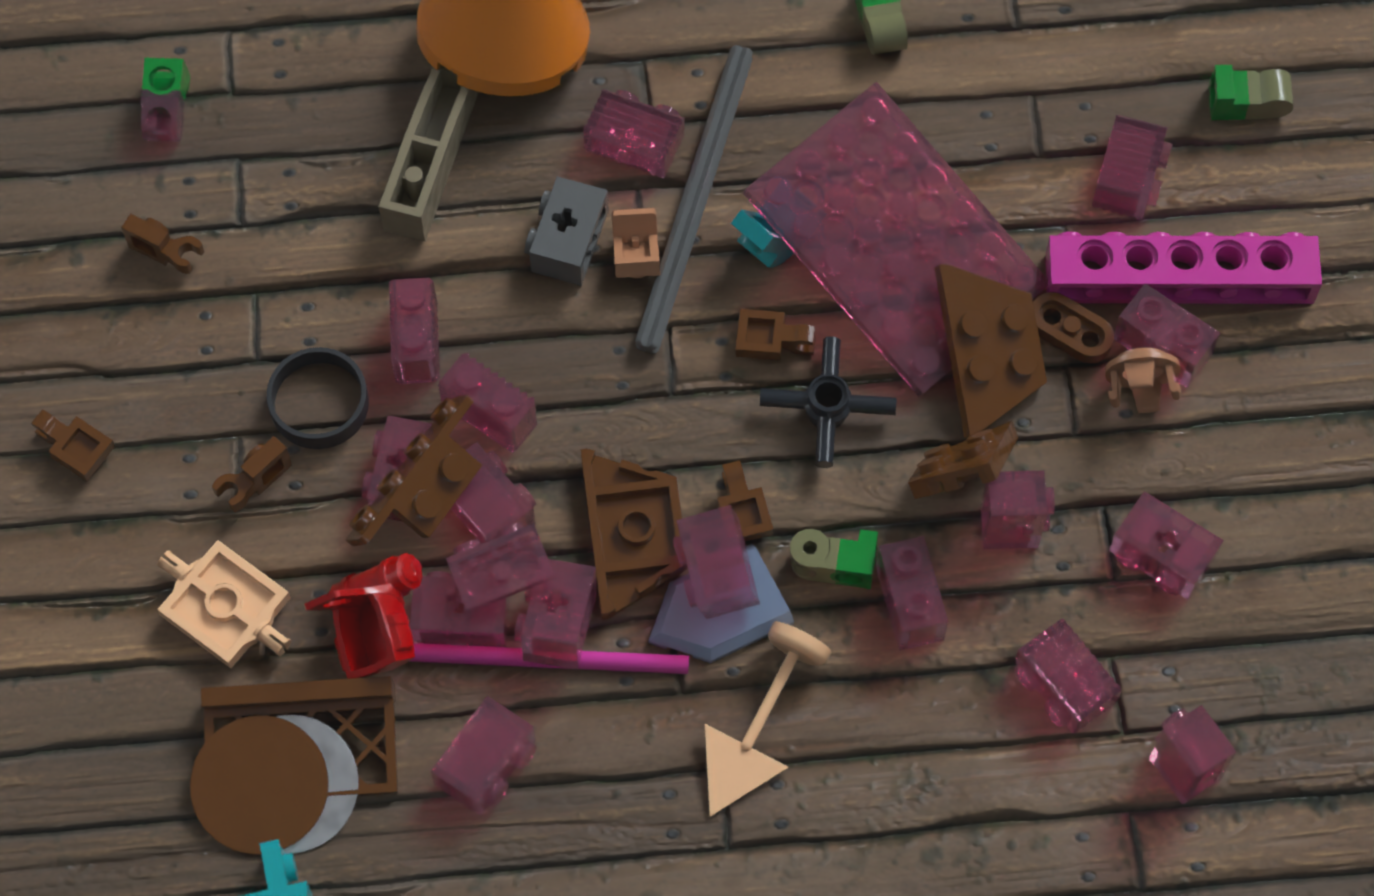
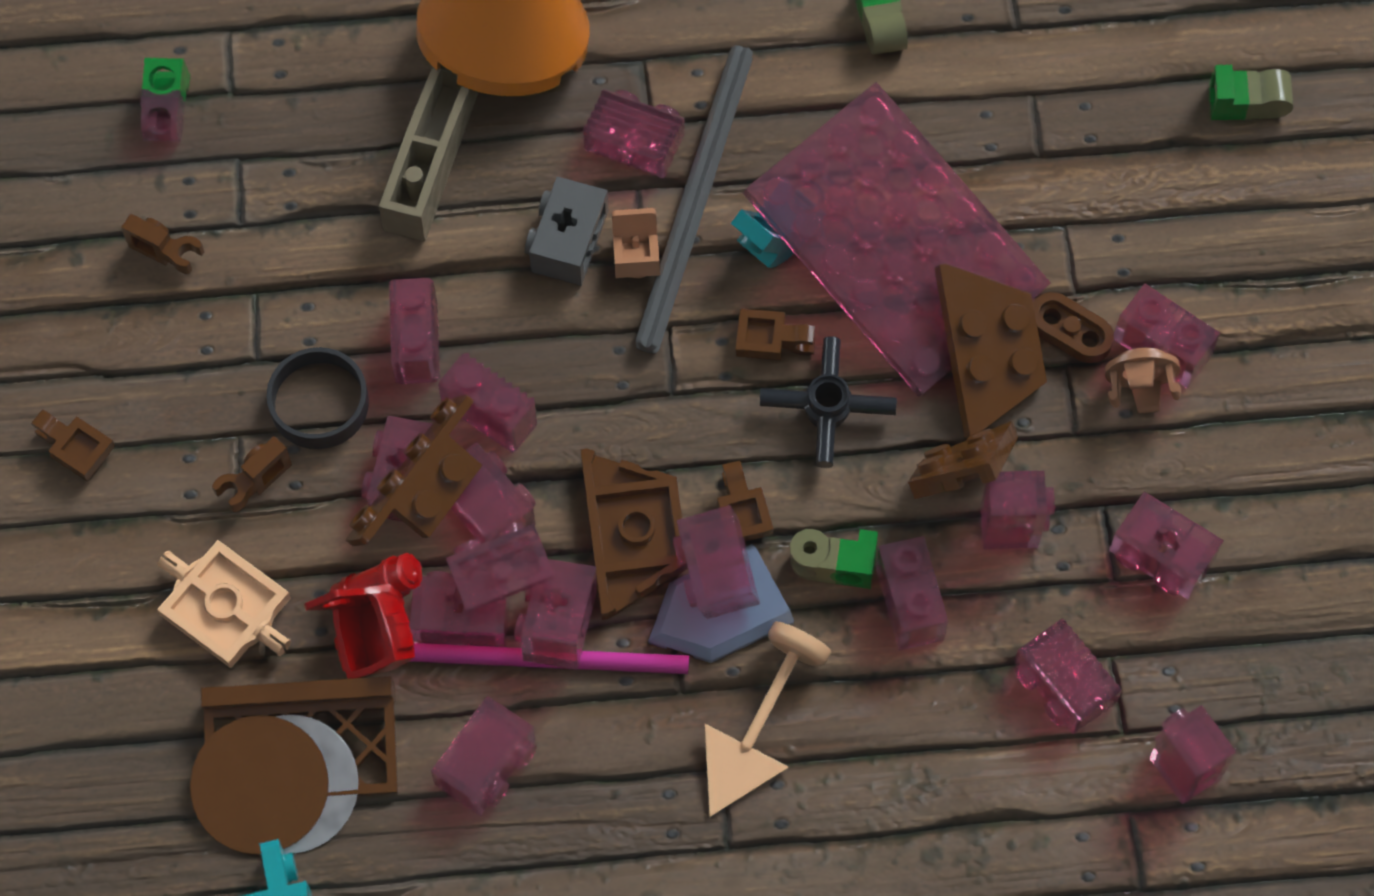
(1130, 167): clear pink brick -> none
(1205, 283): dark pink brick -> none

